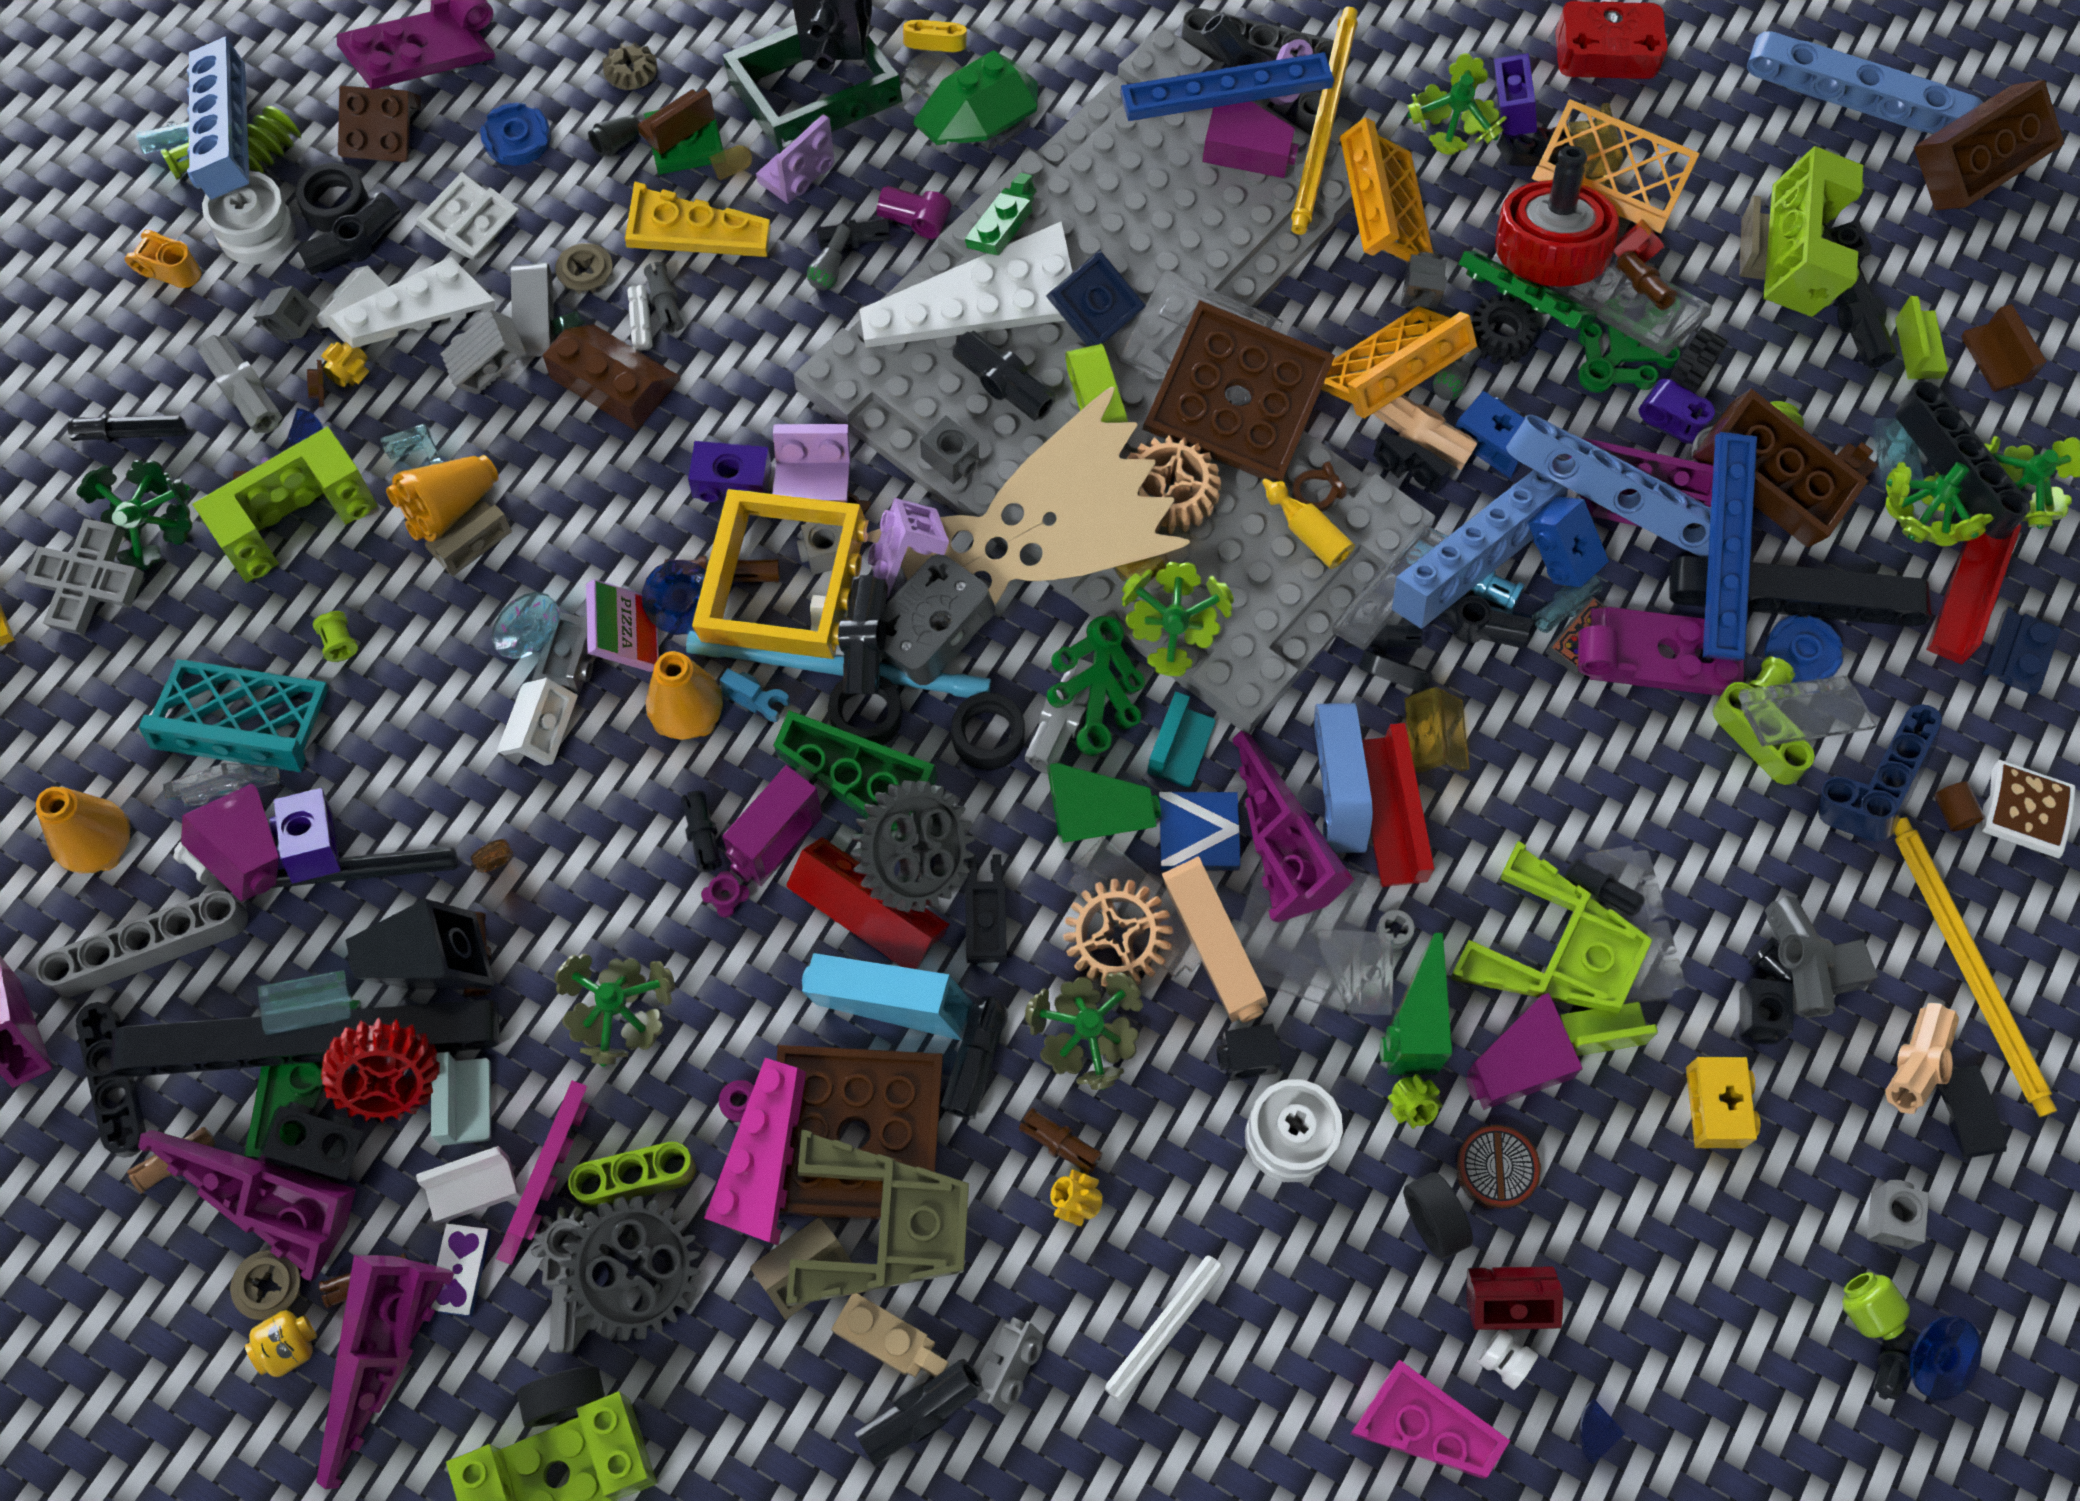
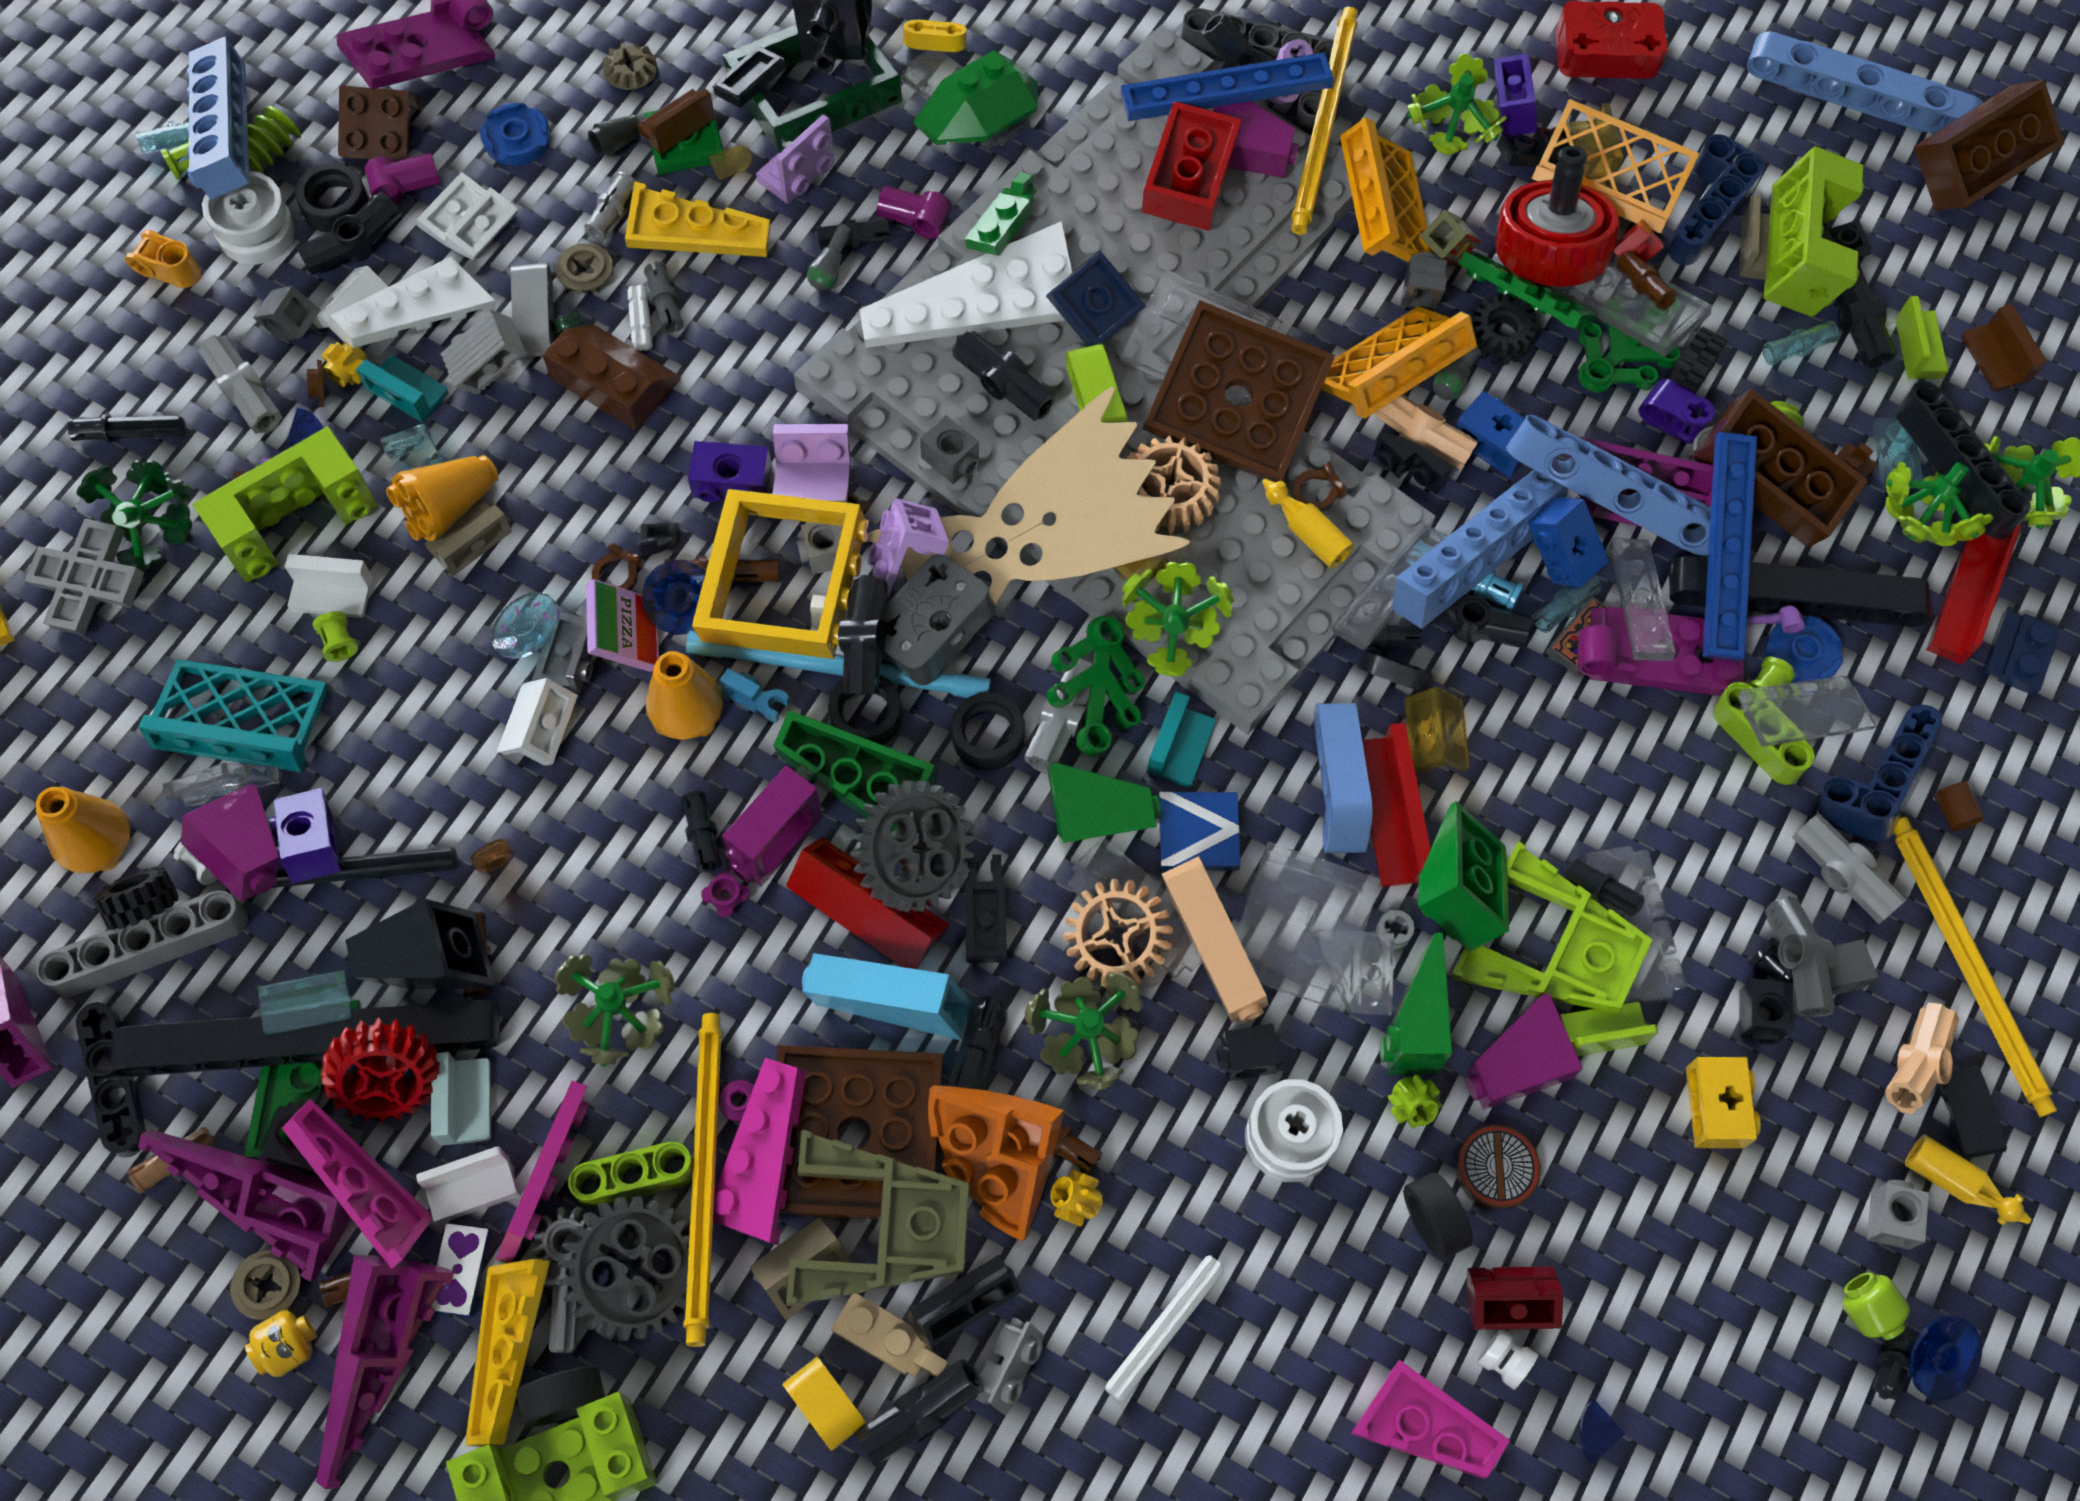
(136, 897): none -> black tyre
(328, 585): none -> white panel
(364, 1189): none -> dark pink wing
(400, 176): none -> magenta piece
(403, 386): none -> teal panel
(503, 1343): none -> yellow wing
(609, 205): none -> light grey pin
(616, 553): none -> reddish brown piece
(657, 537): none -> black tile
(703, 1182): none -> yellow piece
(749, 76): none -> black tile
(824, 1403): none -> yellow beam
(963, 1302): none -> black piece
(999, 1148): none -> orange brick
(1190, 166): none -> red slope
(1296, 857): magenta wedge -> none
(1449, 237): none -> olive brick
(1466, 881): none -> green slope
(1642, 600): none -> clear tile
(1733, 177): none -> dark blue beam
(1788, 617): none -> medium lavender hand
(1800, 342): none -> clear light blue pin
(1849, 868): none -> light grey piece
(1962, 1179): none -> yellow wheel
(2029, 808): slope -> none

